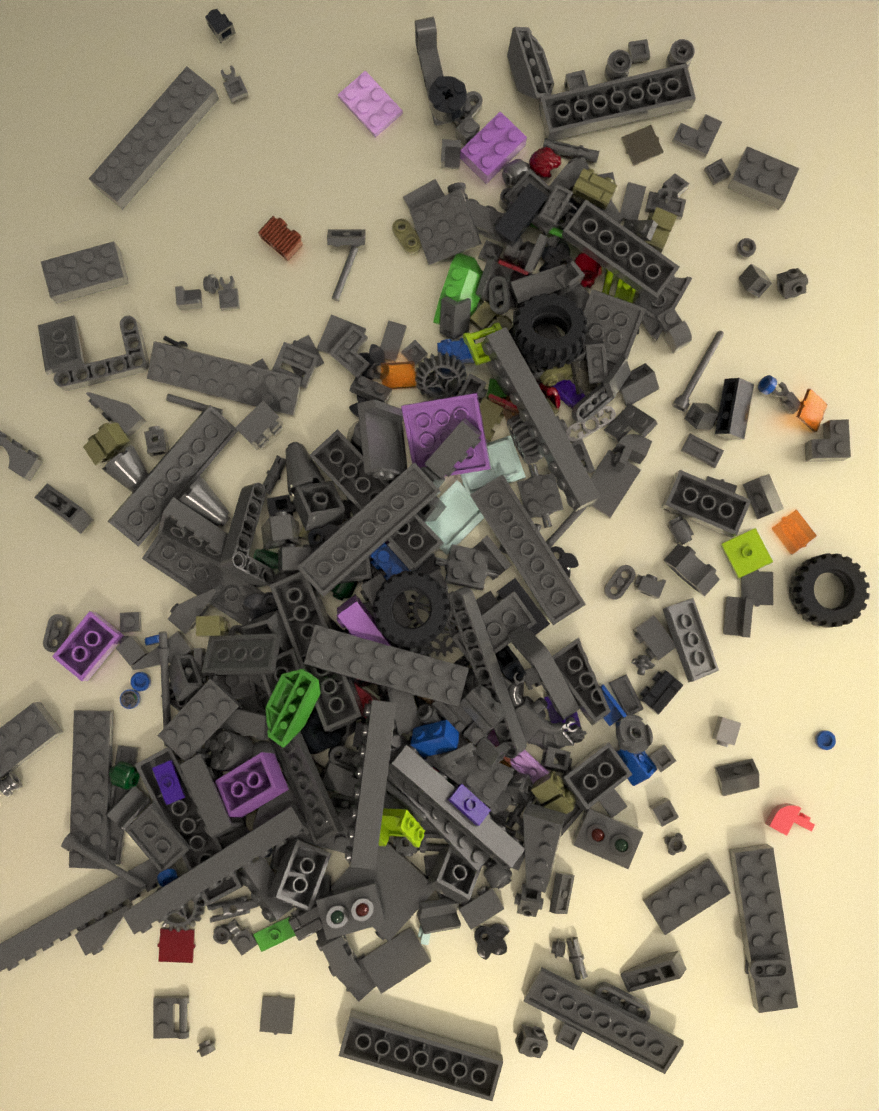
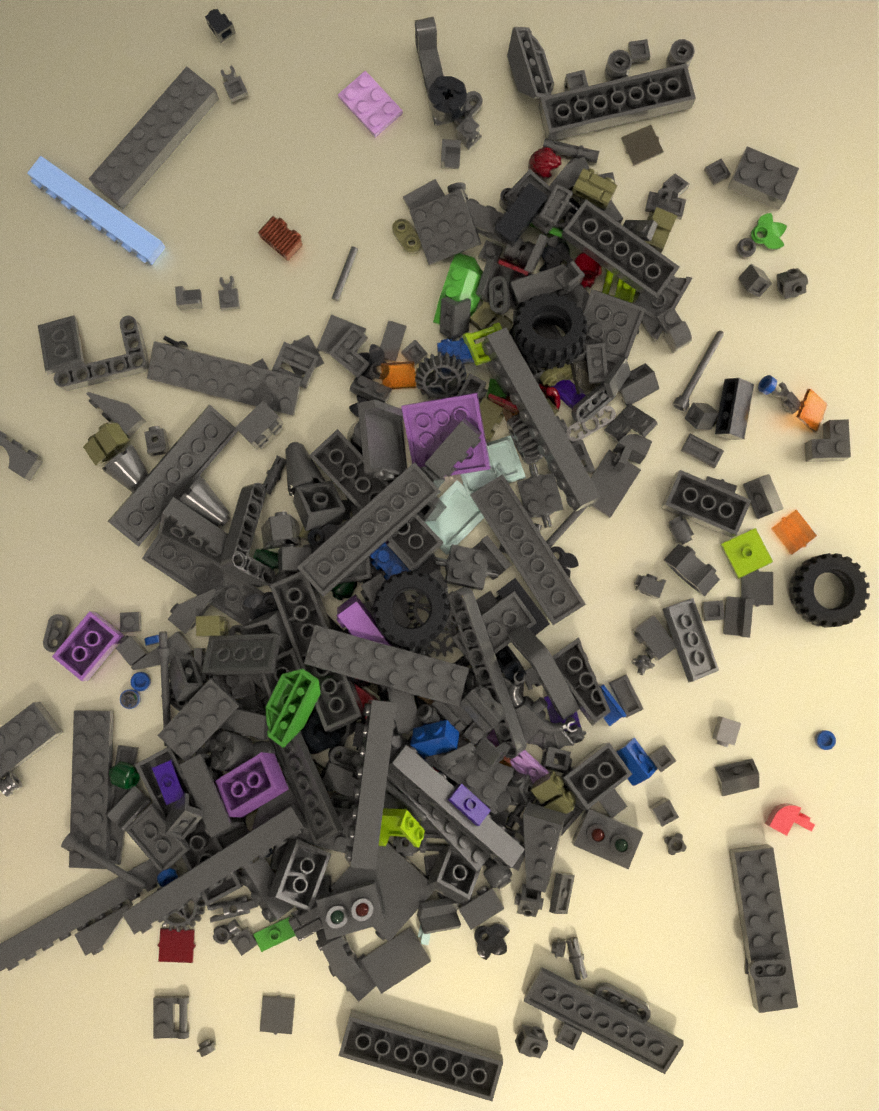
(64, 508): dark grey slope -> none
(84, 272): dark grey brick -> none
(96, 210): none -> light blue brick
(182, 818): none -> dark grey panel
(189, 403): dark grey bar -> none
(210, 283): dark grey plate -> none
(280, 504): black brick -> none
(351, 237): dark grey plate -> none
(493, 147): medium lavender brick -> none
(514, 171): dark grey head -> none
(619, 582): dark grey plate -> none
(624, 734): dark grey plate -> none
(632, 201): dark grey tile -> none
(654, 972): dark grey slope -> none
(660, 691): black brick -> none
(686, 896): dark grey plate -> none
(698, 140): dark grey plate -> none
(713, 610): none -> dark grey plate
(770, 230): none -> bright green plate

